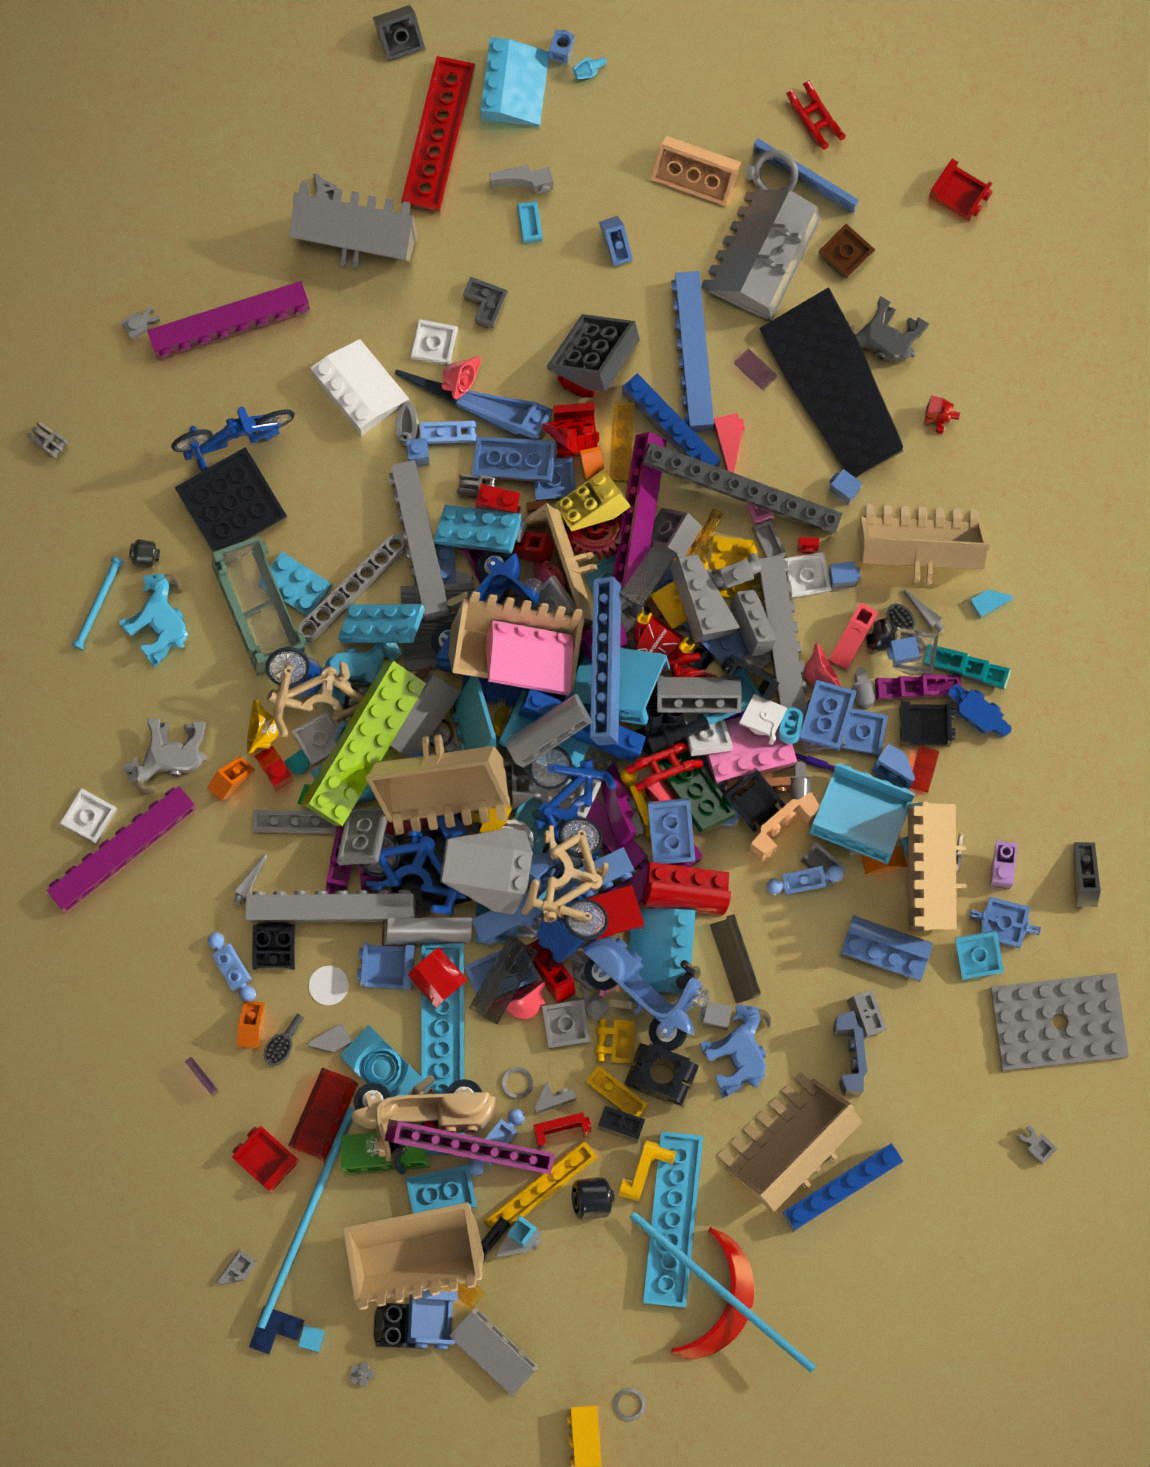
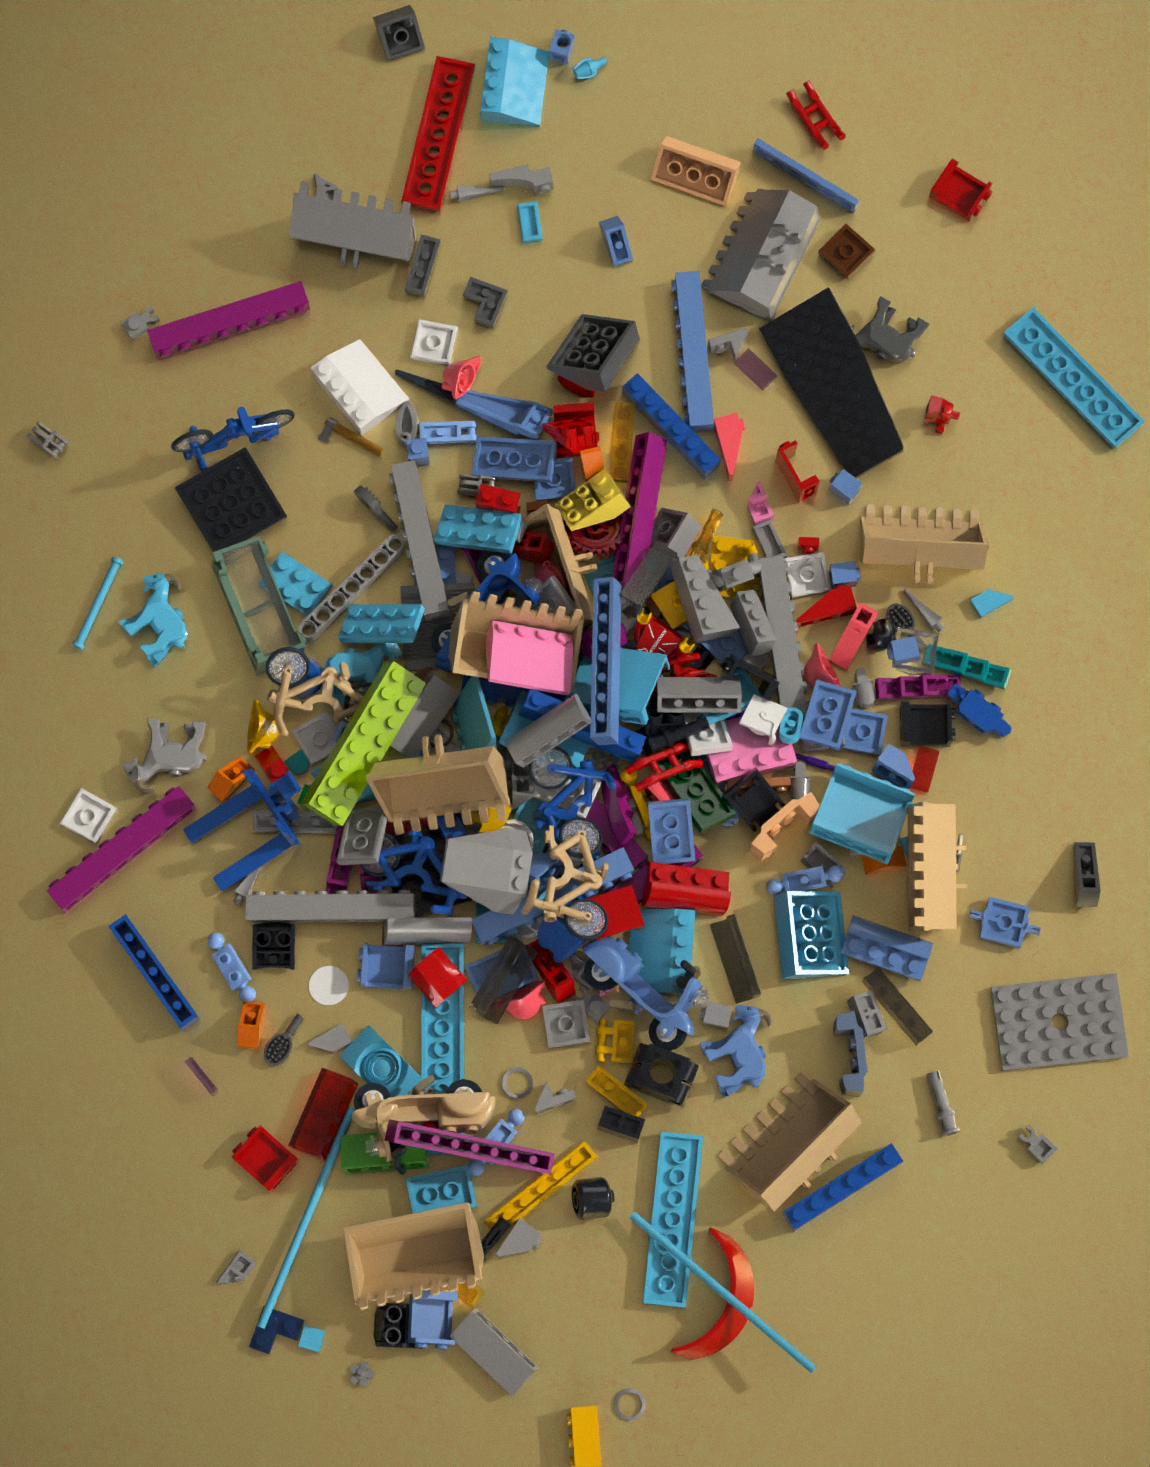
(144, 553): pearl dark grey head -> none
(154, 972): none -> blue brick
(279, 790): none -> blue piece
(332, 424): none -> pearl gold piece
(374, 506): none -> dark grey piece
(422, 265): none -> dark grey plate
(468, 192): none -> light grey piece
(522, 1231): medium azure panel -> none
(560, 1124): red panel -> none
(633, 1188): yellow beam -> none
(732, 340): none -> light grey slope
(741, 488): dark grey brick -> none
(754, 171): light grey piece -> none
(803, 489): none -> red panel
(810, 934): none -> medium azure slope
(833, 605): none -> red slope
(897, 1006): none -> clear smoke panel
(945, 1113): none -> light grey pin
(979, 954): medium azure plate -> none
(1003, 864): lavender slope -> none
(1073, 378): none -> medium azure plate

